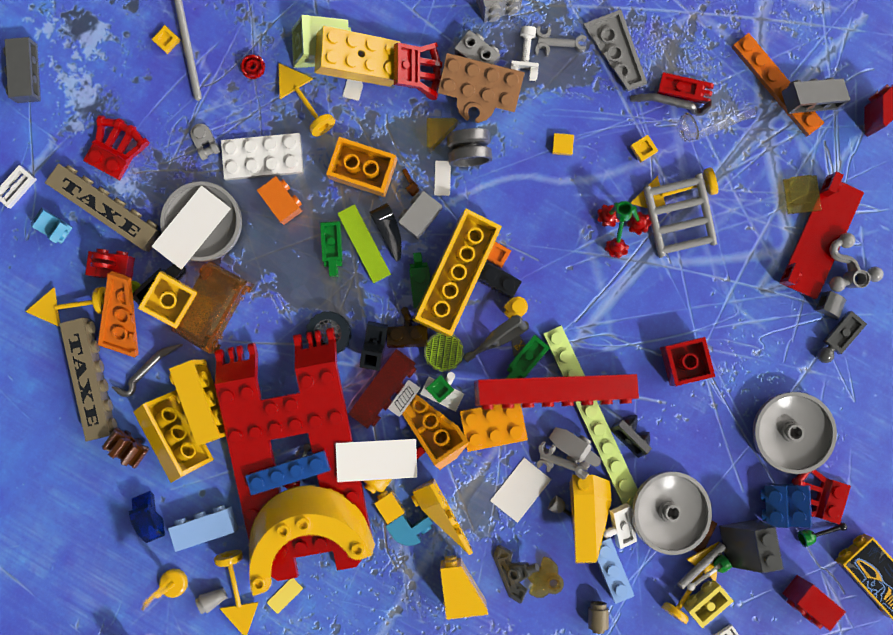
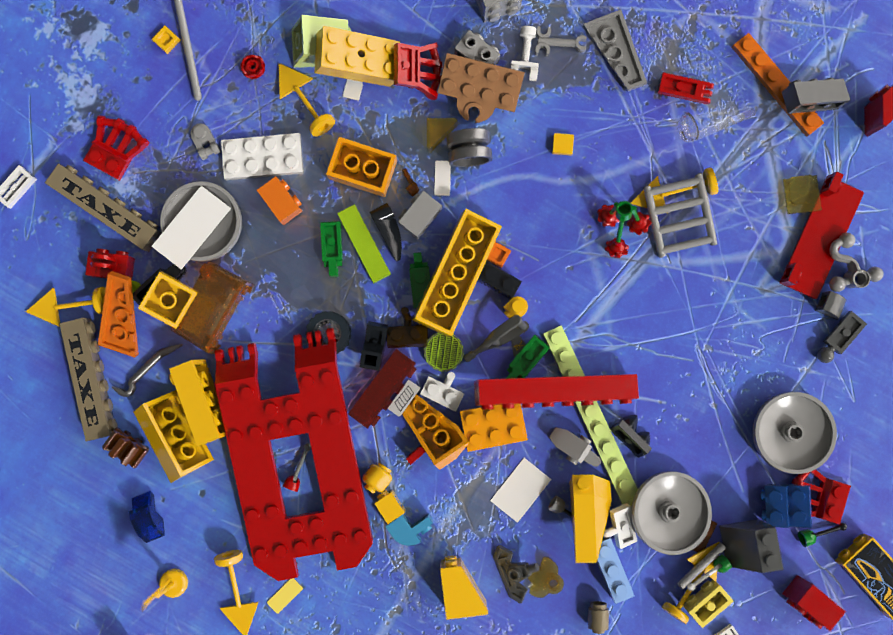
(22, 70): dark grey brick -> none
(51, 226): dark azure brick -> none
(203, 527): light blue brick -> none
(209, 600): light grey cone -> none
(288, 472): blue plate -> none
(301, 513): yellow windscreen -> none
(376, 460): white sticker -> none
(435, 506): yellow wedge -> none
(440, 389): green plate -> none
(547, 458): light grey bar -> none
(644, 148): yellow plate -> none
(673, 102): flat silver piece -> none
(687, 361): red brick -> none

